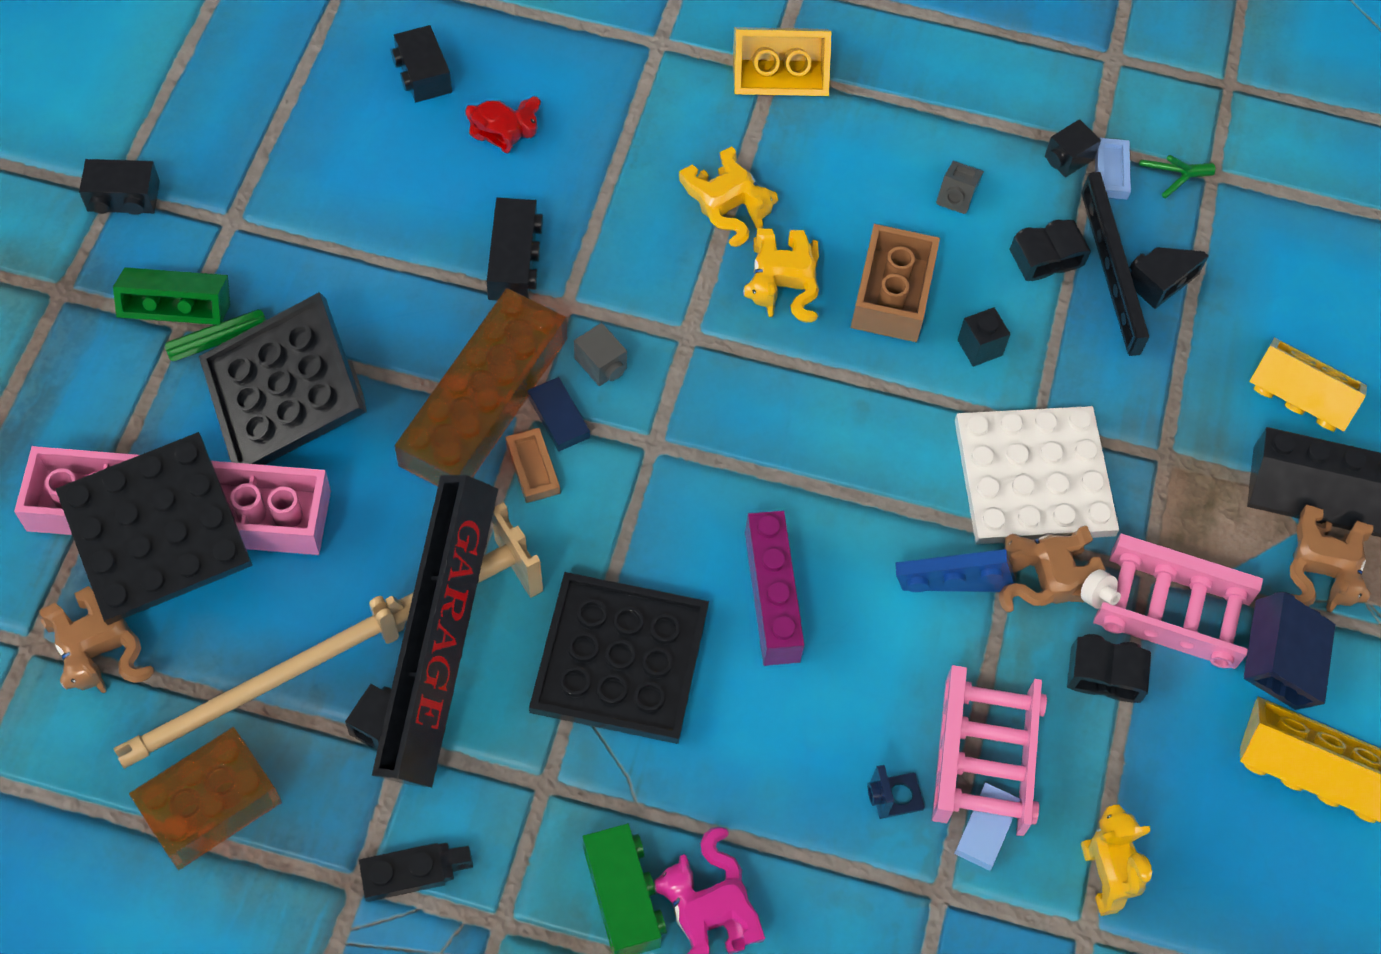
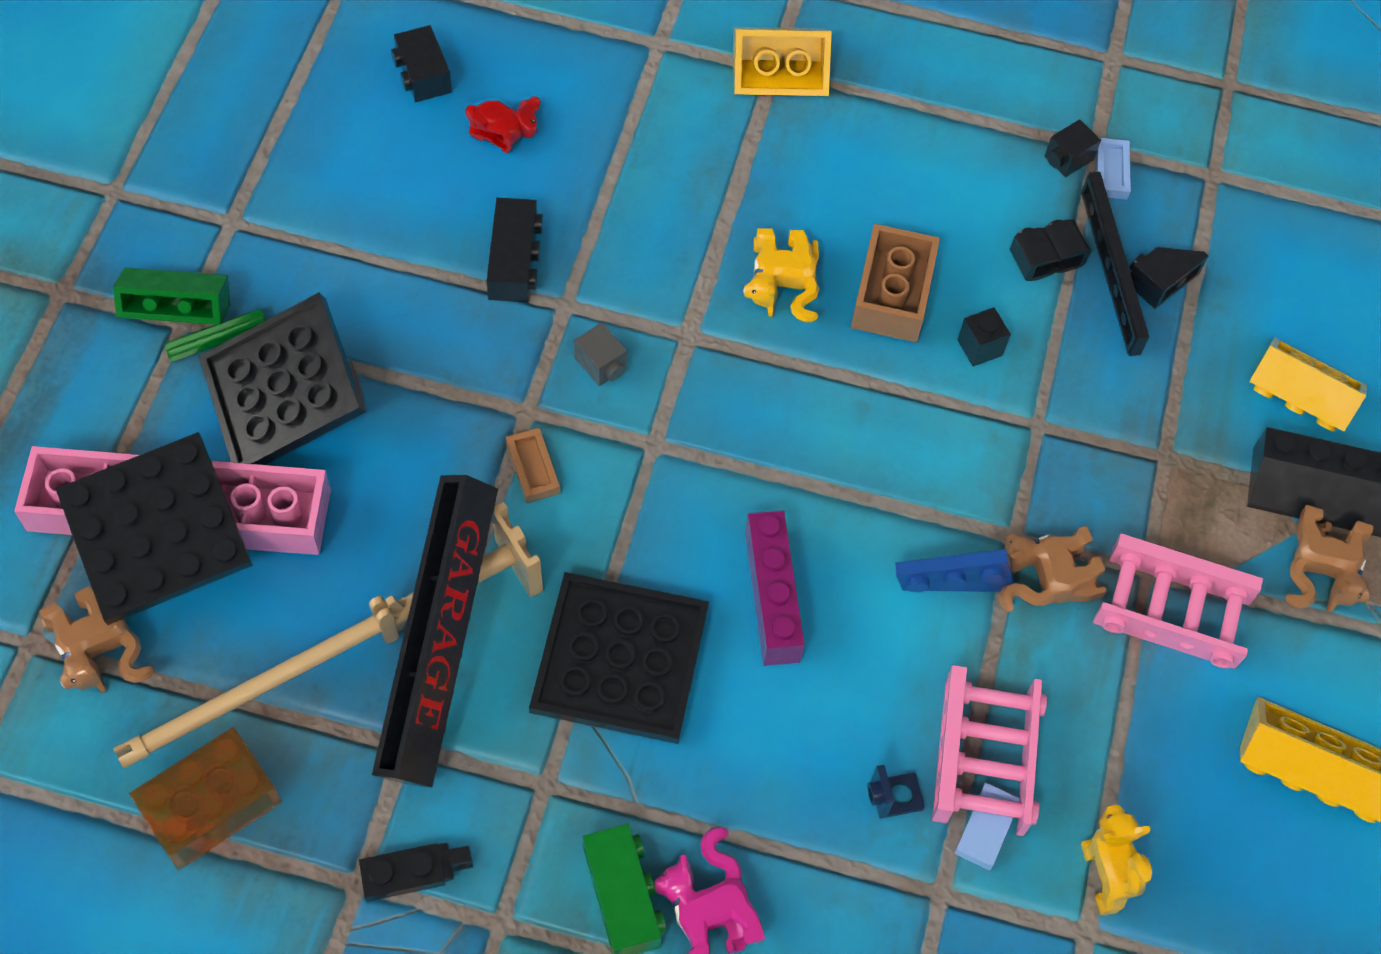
(119, 186): black brick -> none
(368, 716): black brick -> none
(482, 389): clear orange brick -> none
(558, 414): dark blue tile -> none
(727, 191): yellow animal -> none
(959, 187): dark grey bracket -> none
(1035, 473): white plate -> none
(1100, 588): white tile -> none
(1109, 668): black brick -> none
(1186, 170): green plant -> none
(1290, 651): dark blue brick -> none

